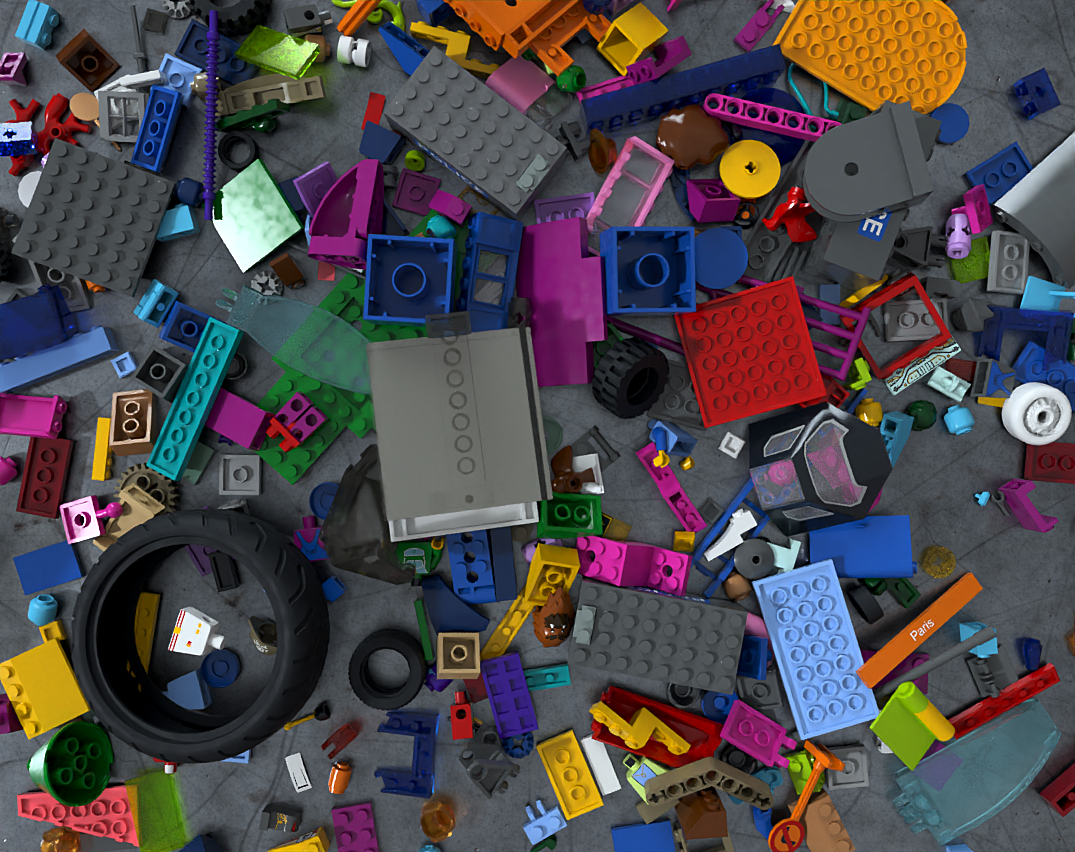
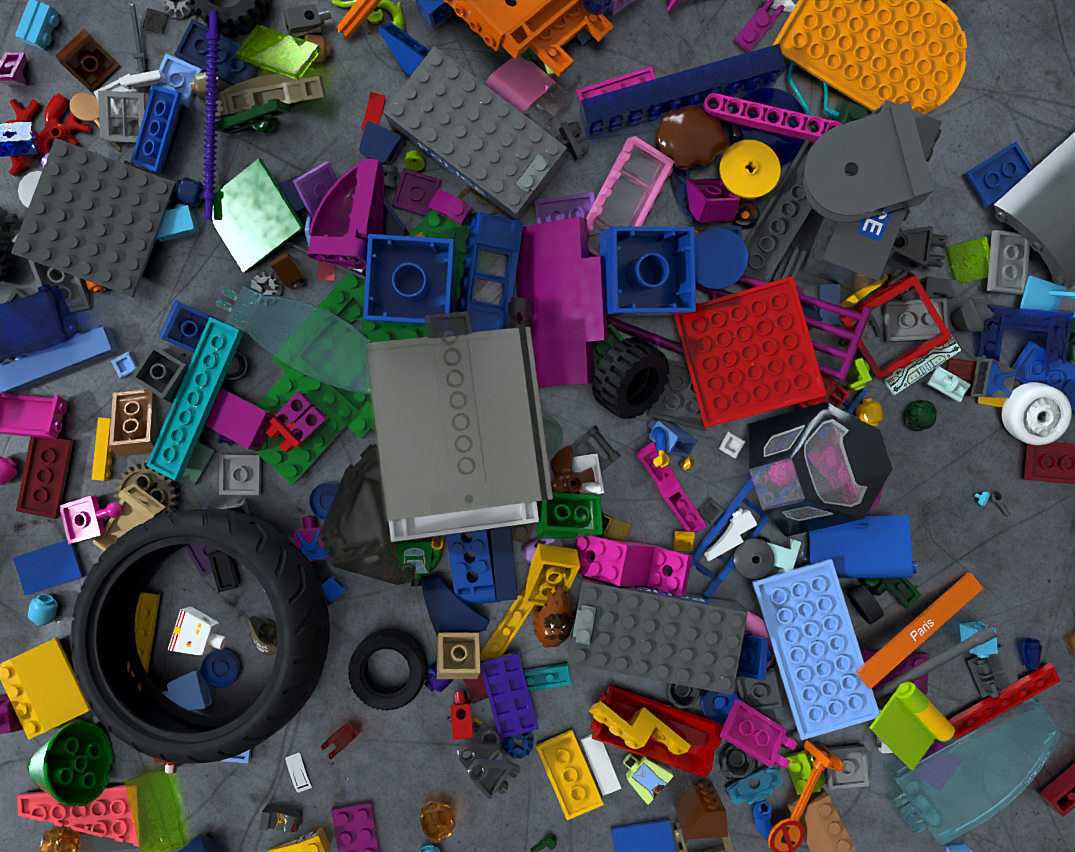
(53, 631): yellow tile -> none
(156, 303): medium azure brick -> none
(227, 140): black tyre -> none
(321, 713): black hinge -> none
(339, 777): orange brick -> none
(354, 51): white wheel -> none
(421, 779): clear blue wedge -> none
(424, 629): green tile -> none
(441, 227): teal head -> none
(458, 47): yellow bracket -> none
(545, 824): light blue hinge -> none
(572, 79): green head -> none
(601, 151): clear orange piece -> none
(631, 37): yellow slope -> none
(650, 812): dark tan tile -> none
(669, 54): magenta panel -> none
(704, 774): dark tan beam -> none
(737, 586): medium nougat head -> none
(793, 216): red animal -> none
(895, 432): medium azure slope -> none
(947, 566): clear yellow gear -> none
(954, 122): blue tile -> none
(959, 236): lavender piece -> none
(959, 420): medium azure head -> none
(976, 209): dark pink tile -> none
(1022, 507): magenta panel -> none
(1040, 85): clear blue brick -> none

